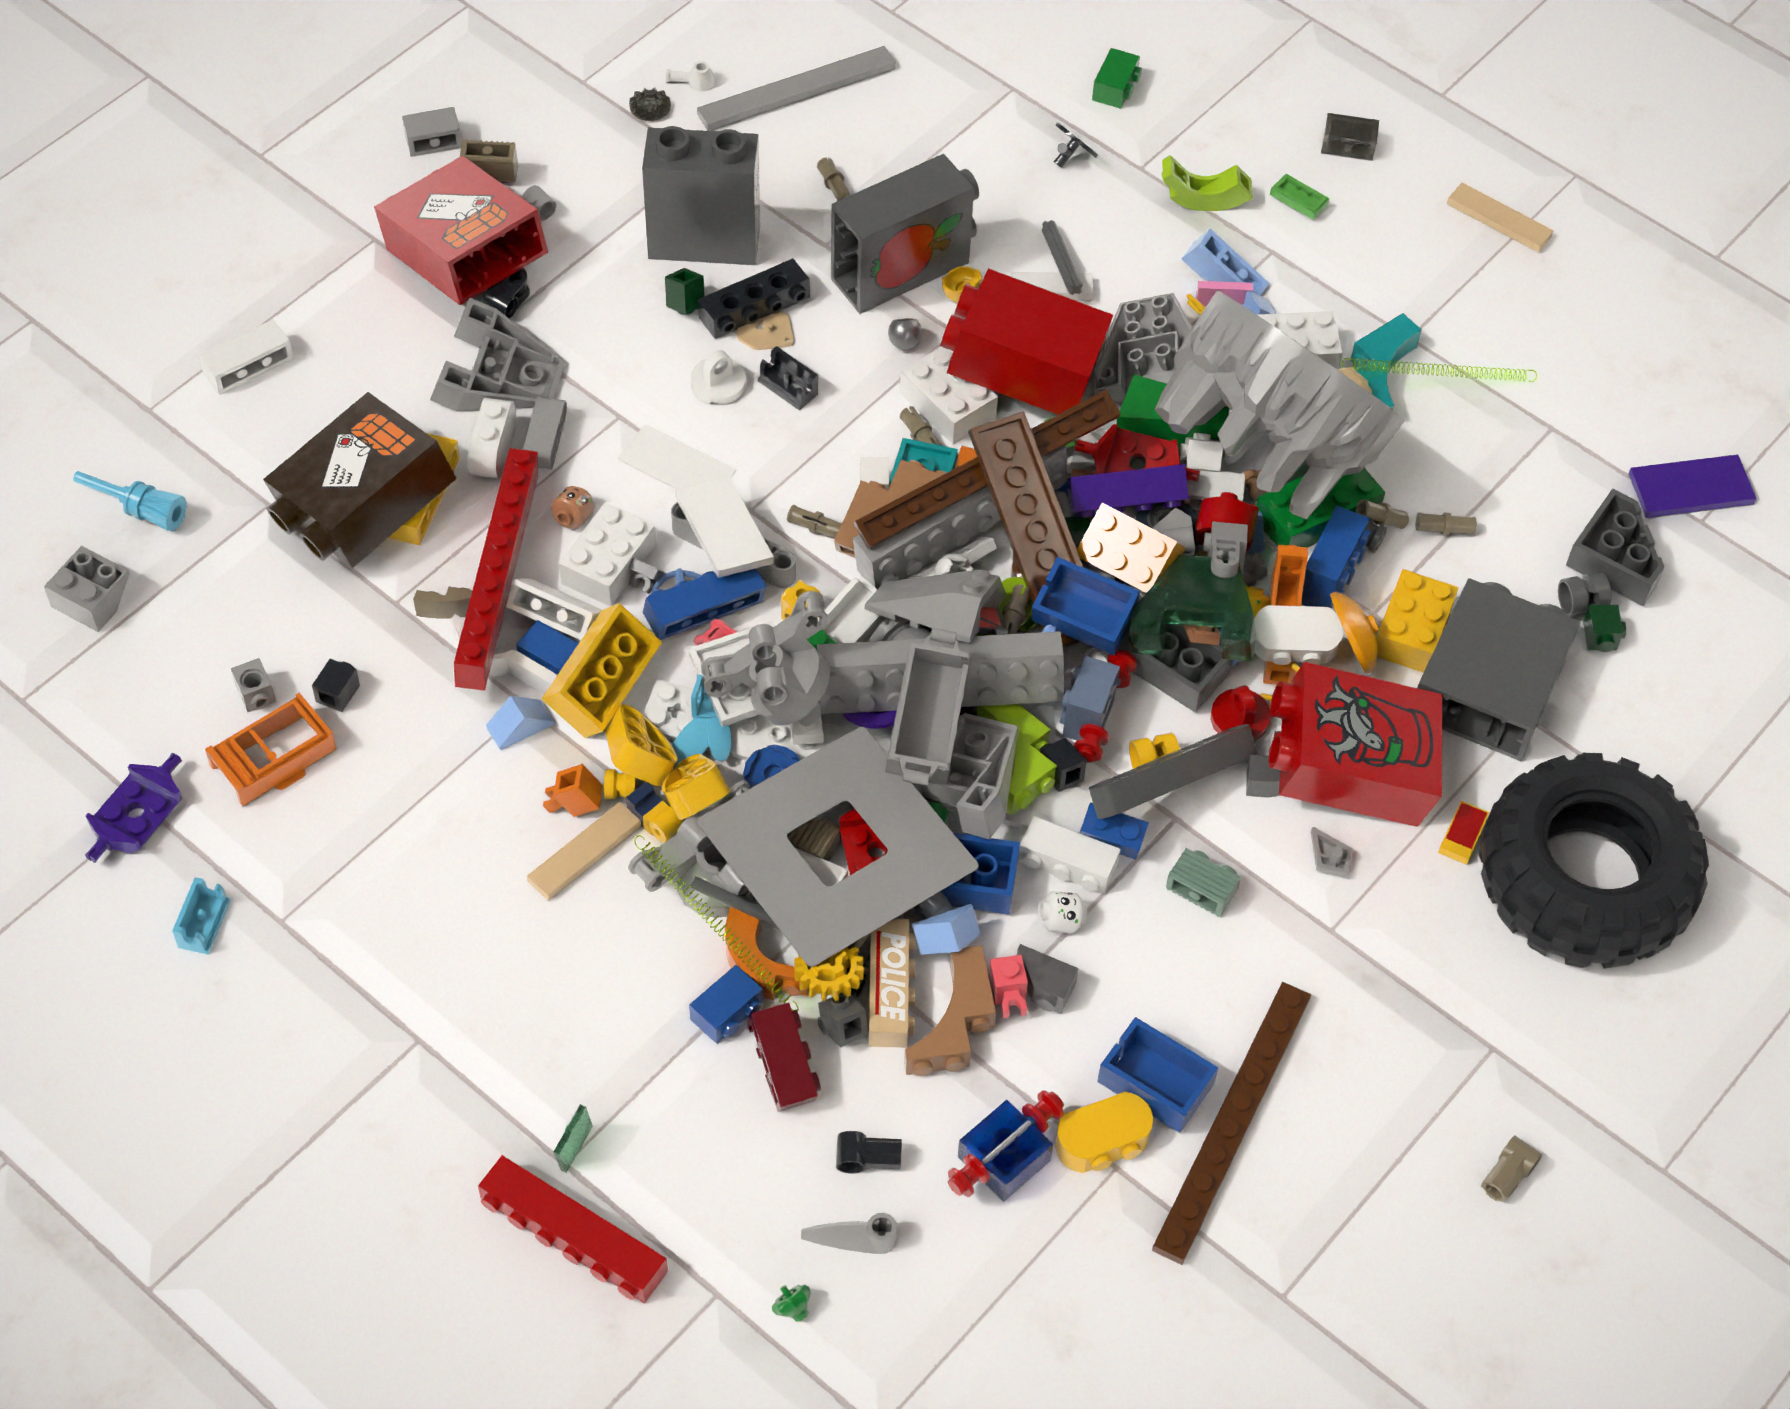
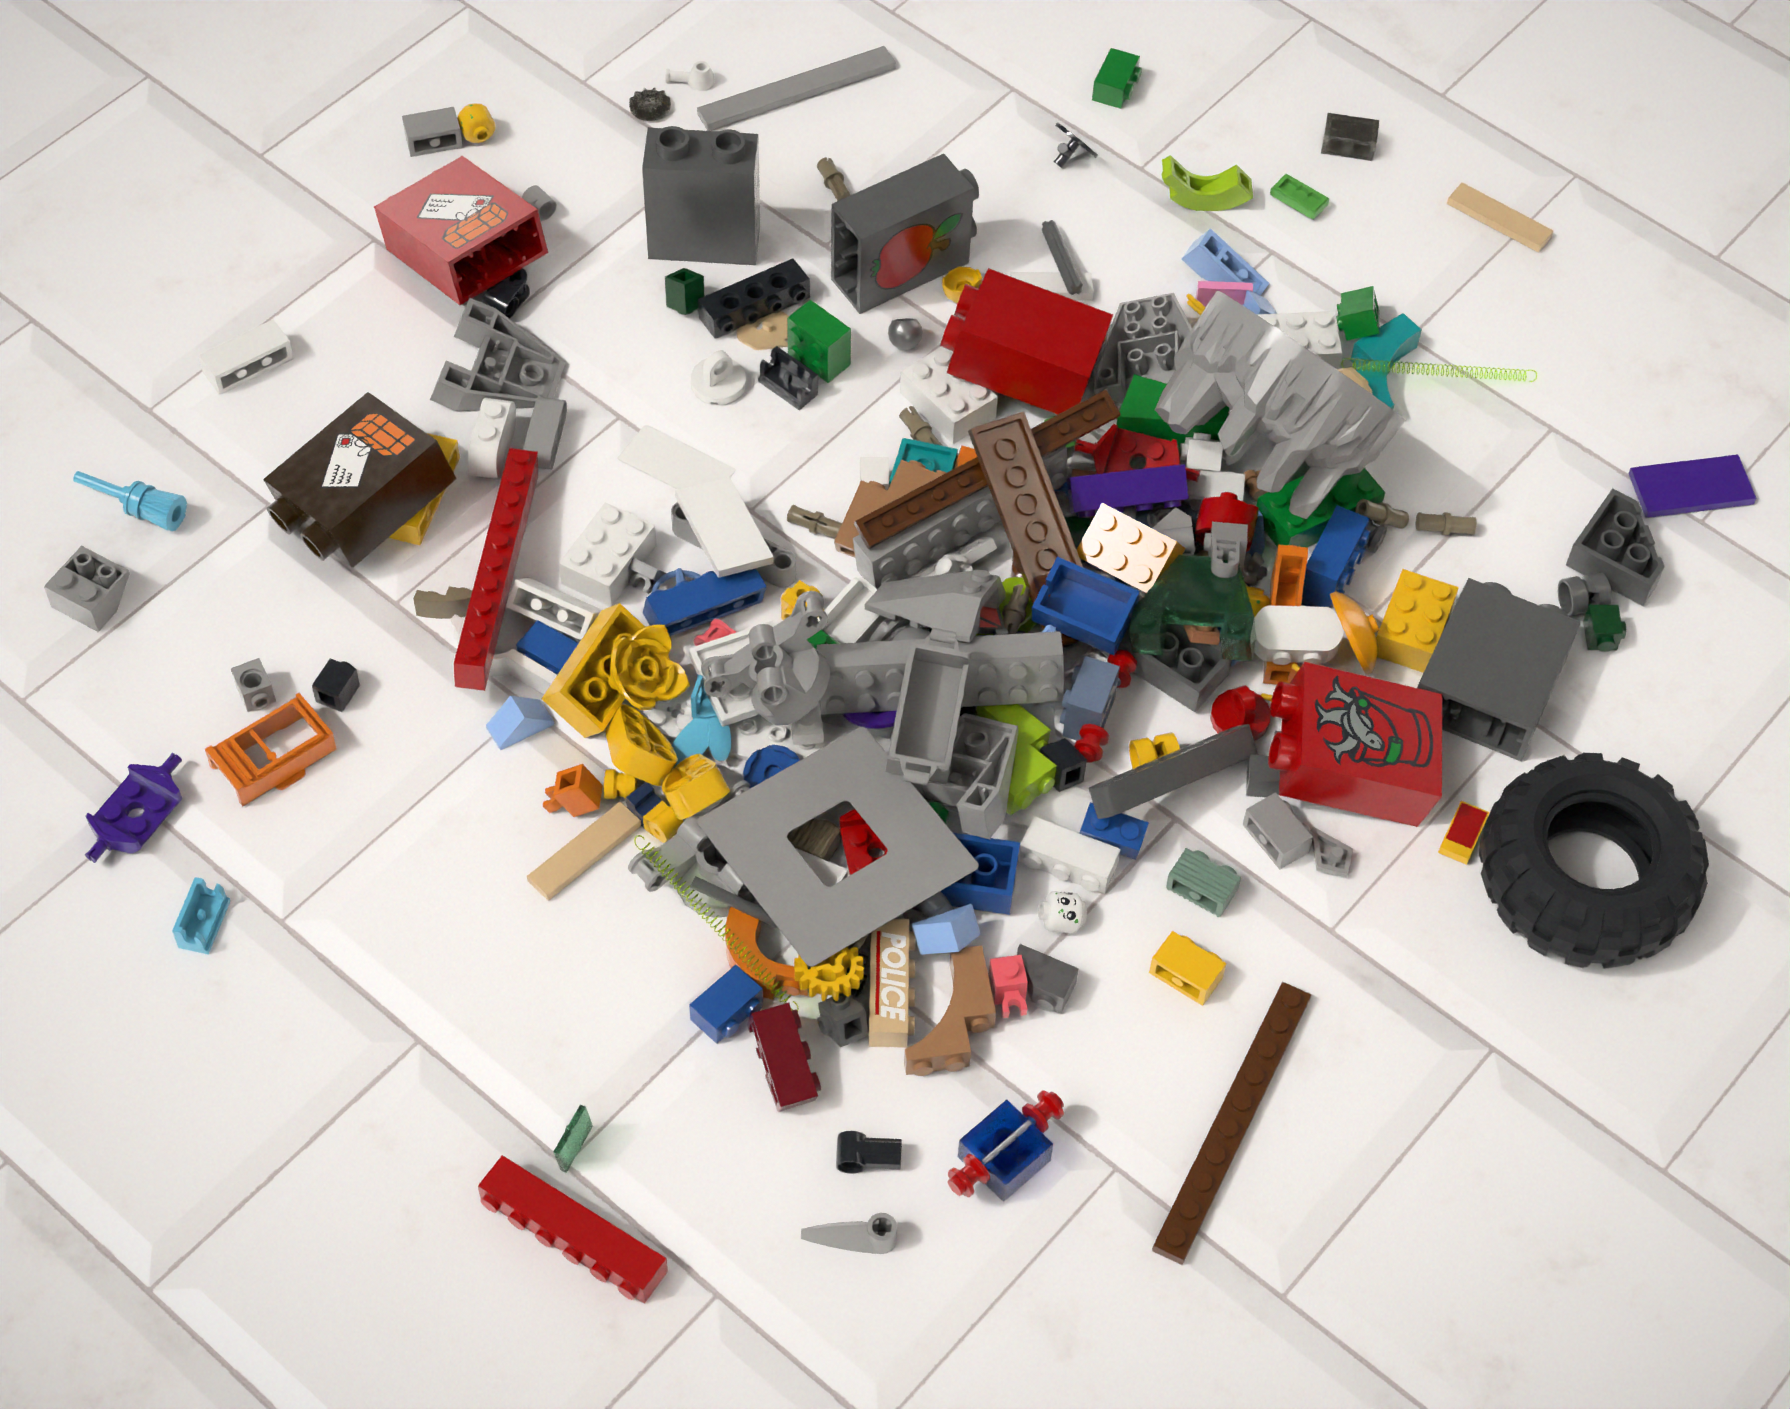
(476, 123): none -> yellow head
(493, 157): dark tan brick -> none
(572, 507): nougat head -> none
(643, 668): none -> yellow brick
(792, 1302): green piece -> none
(819, 341): none -> green brick
(1104, 1132): yellow brick -> none
(1159, 1072): blue piece -> none
(1187, 967): none -> yellow brick
(1278, 830): none -> light grey brick
(1358, 313): none -> green brick
(1514, 1163): dark tan piece -> none

